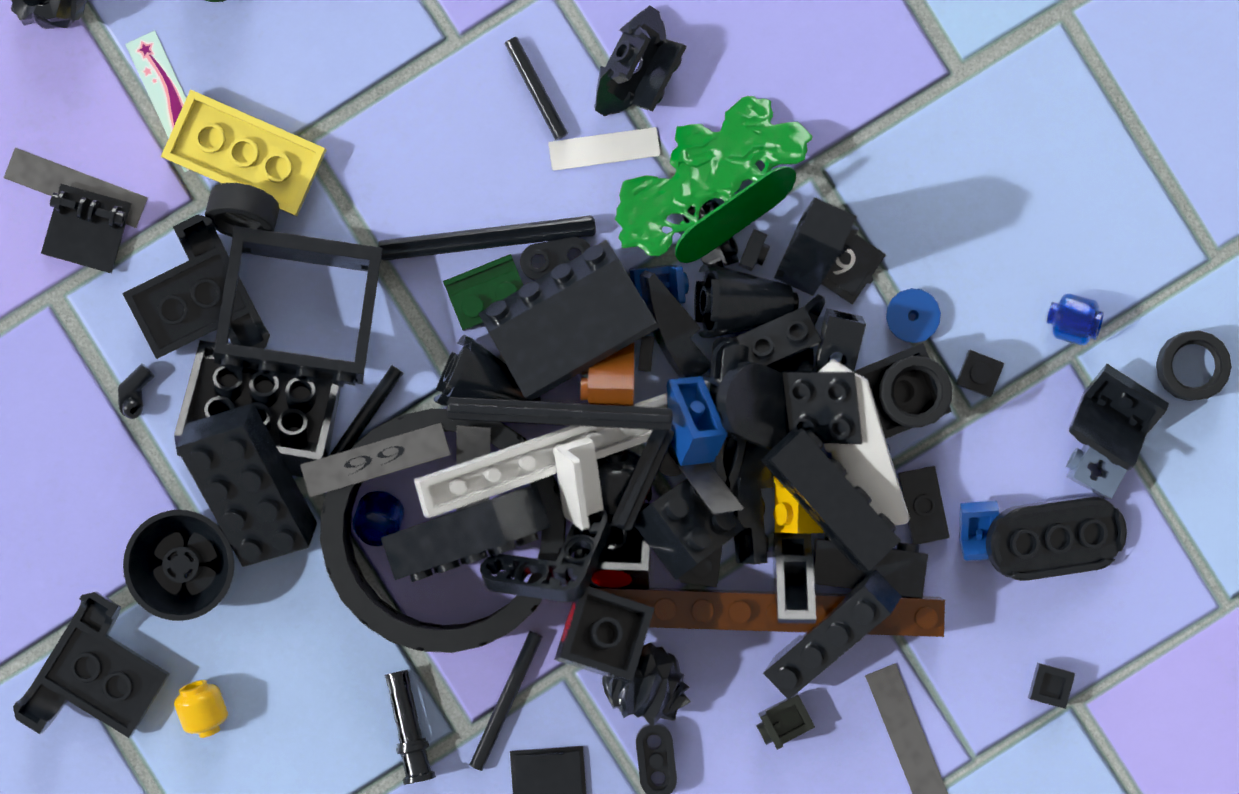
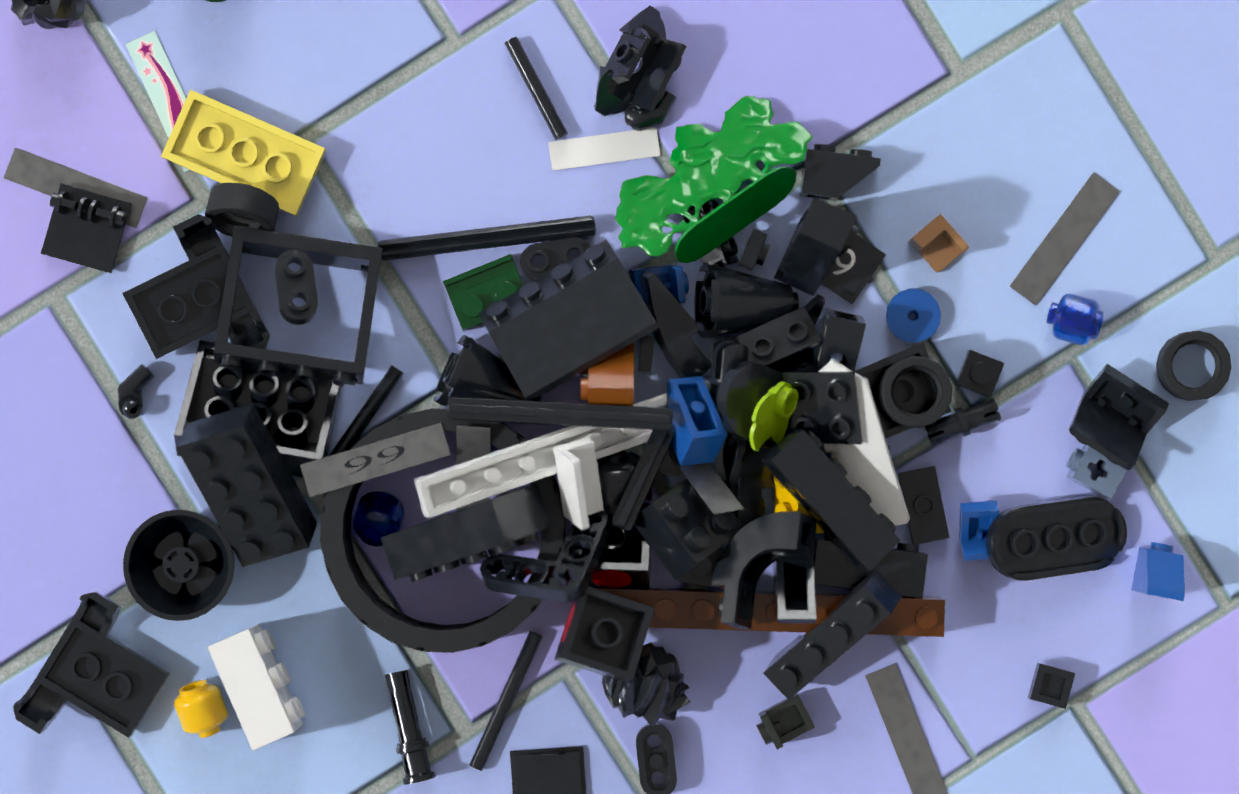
(257, 686): none -> white brick
(296, 285): none -> black plate
(643, 119): none -> black arm
(749, 555): none -> black arch
(773, 414): none -> lime plate
(833, 174): none -> black slope
(938, 243): none -> medium nougat panel
(963, 421): none -> black pin
(1064, 238): none -> flat silver sticker
(1159, 572): none -> blue slope

